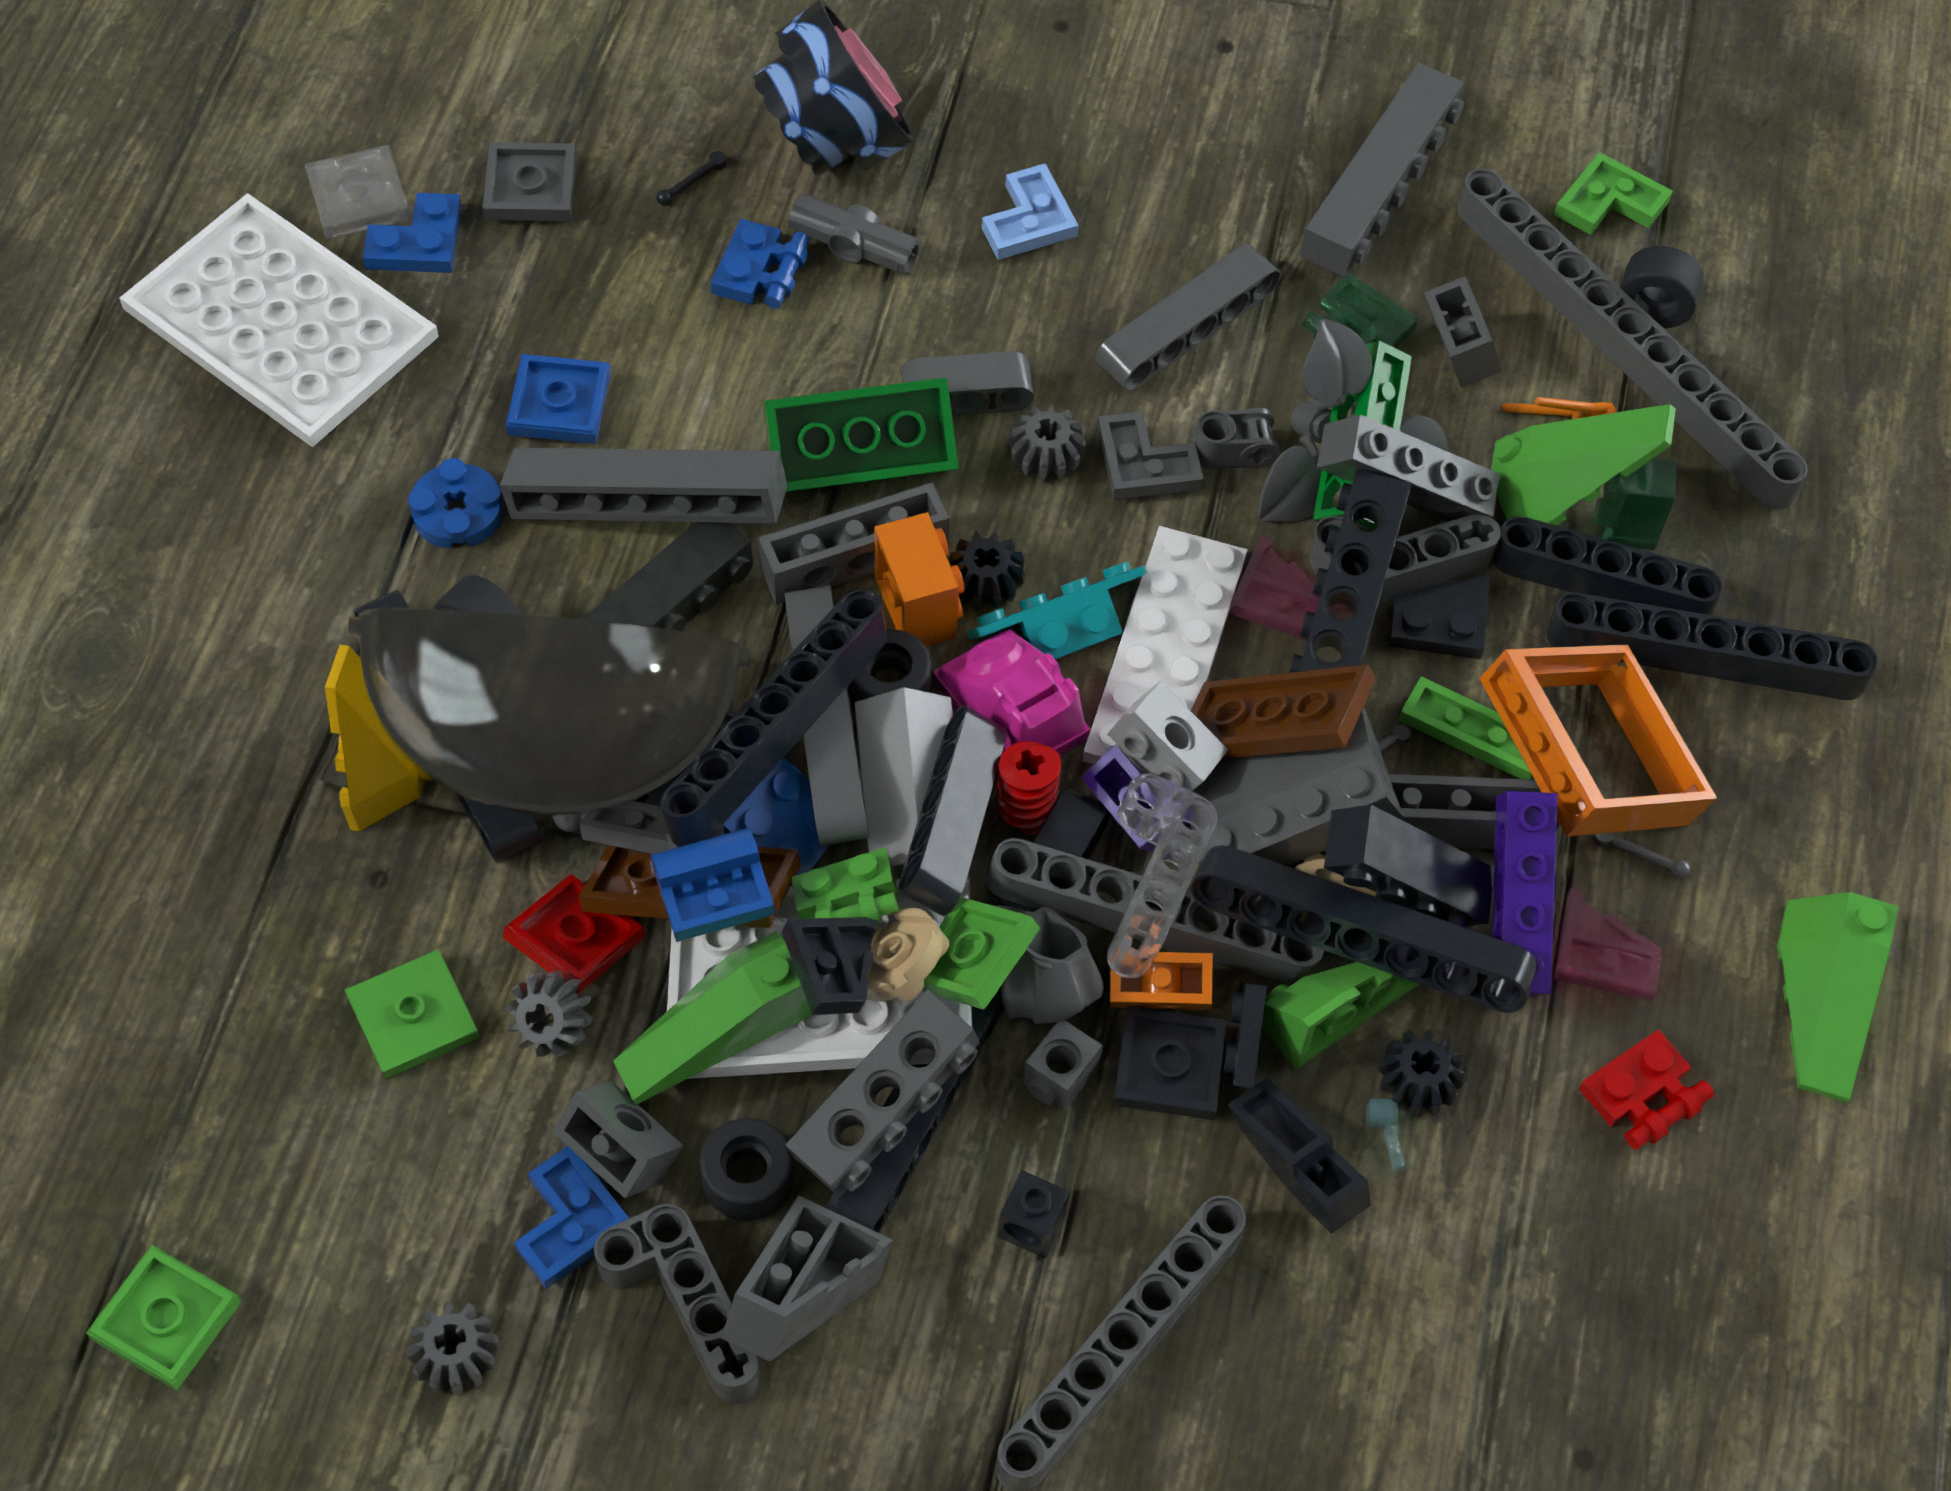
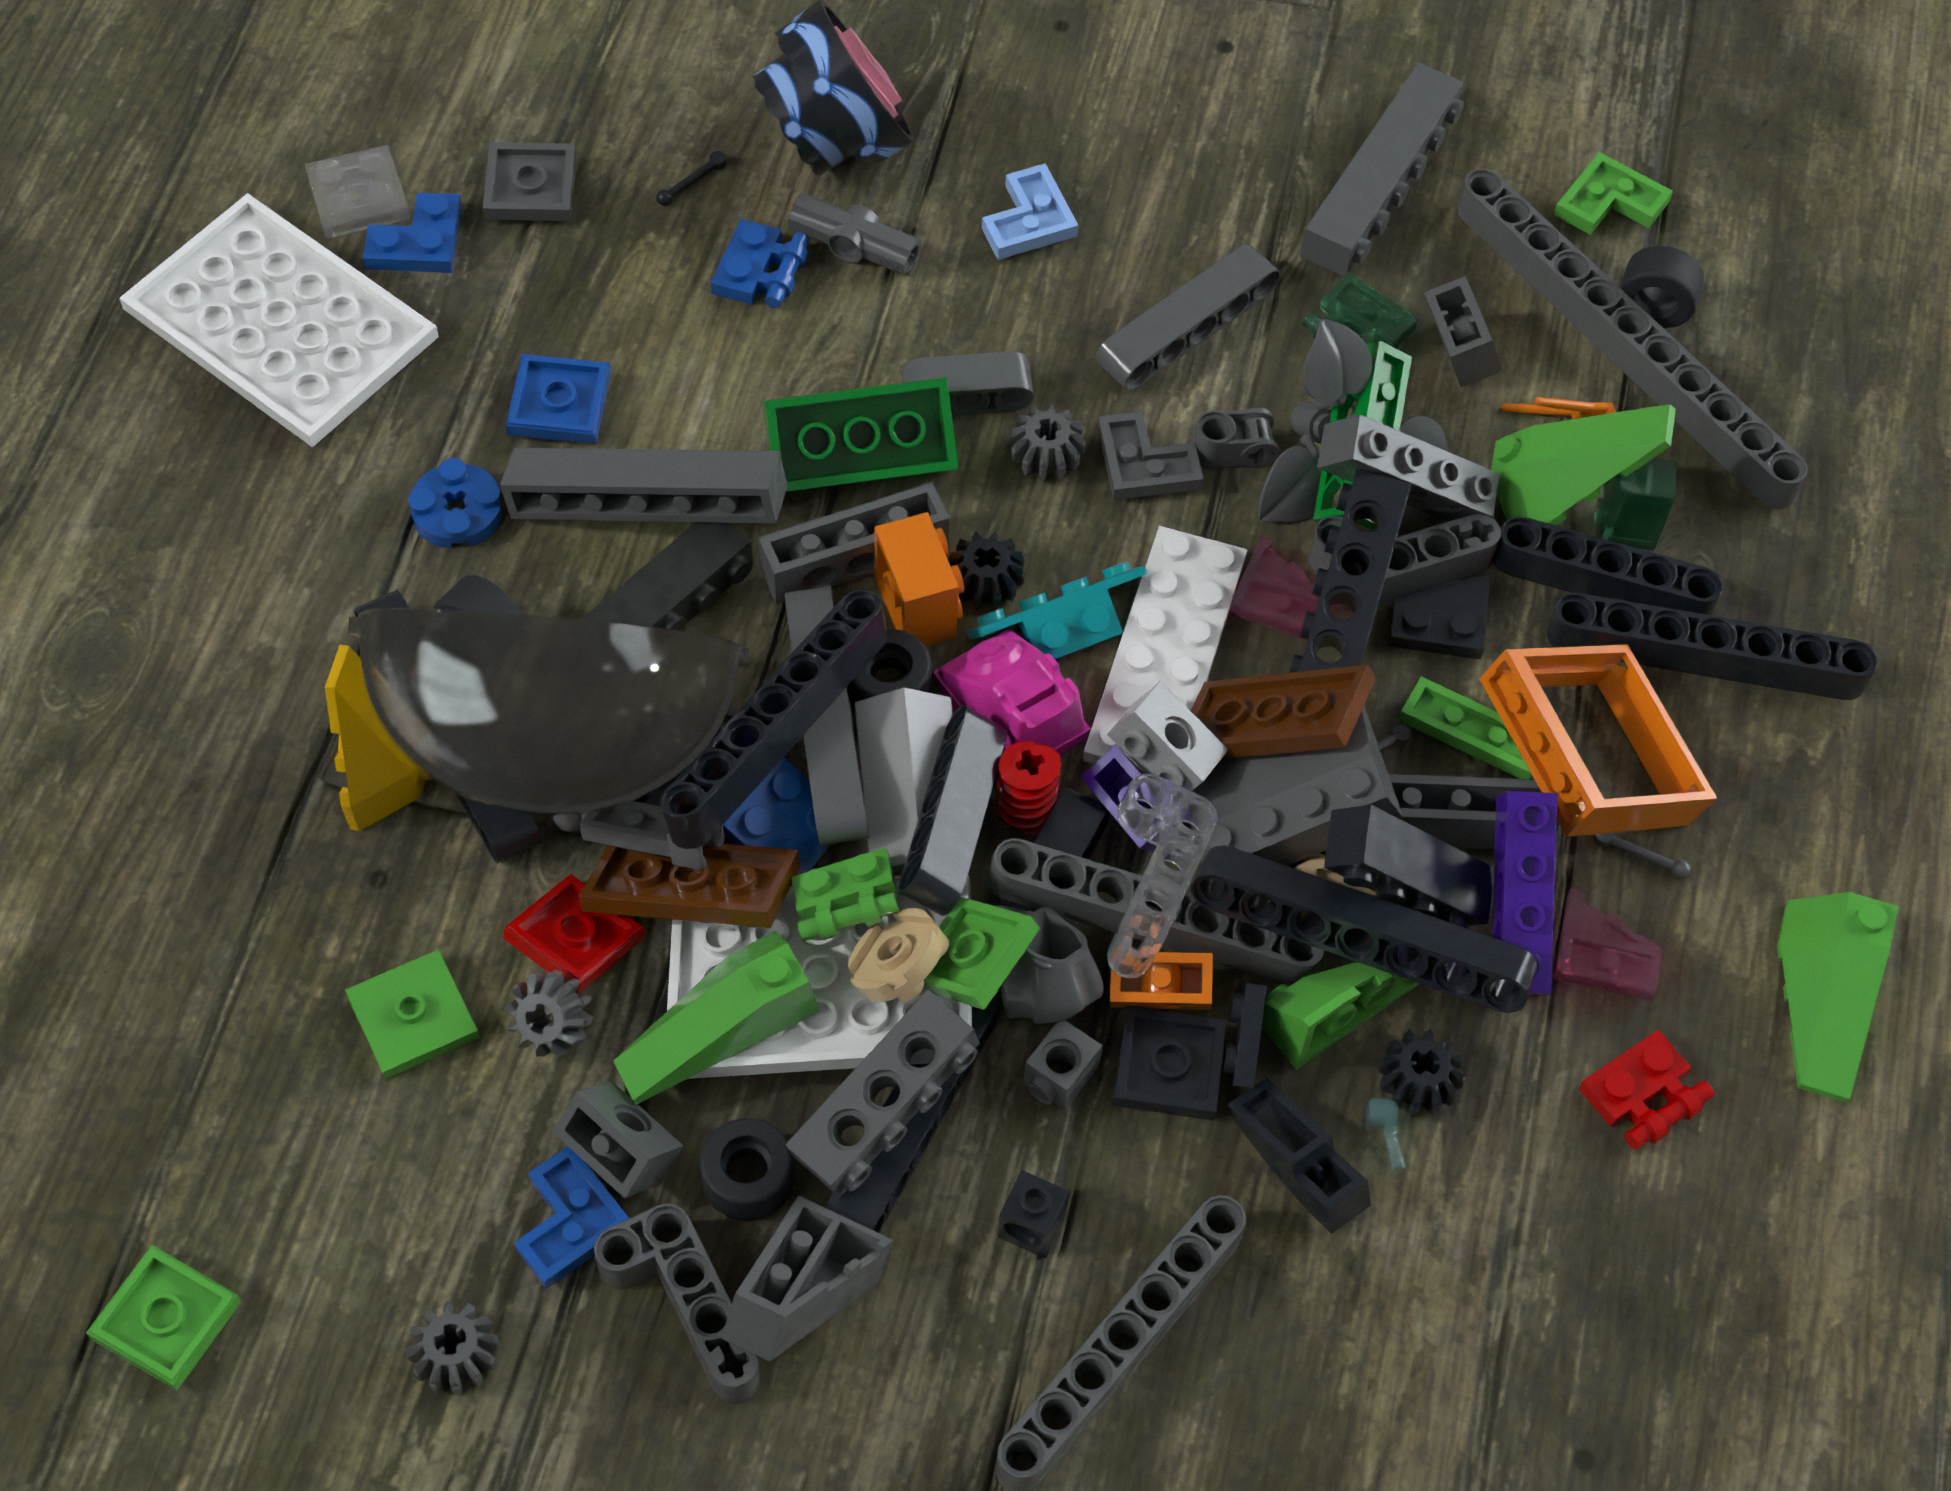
(712, 884): blue brick -> none
(832, 961): black wing -> none

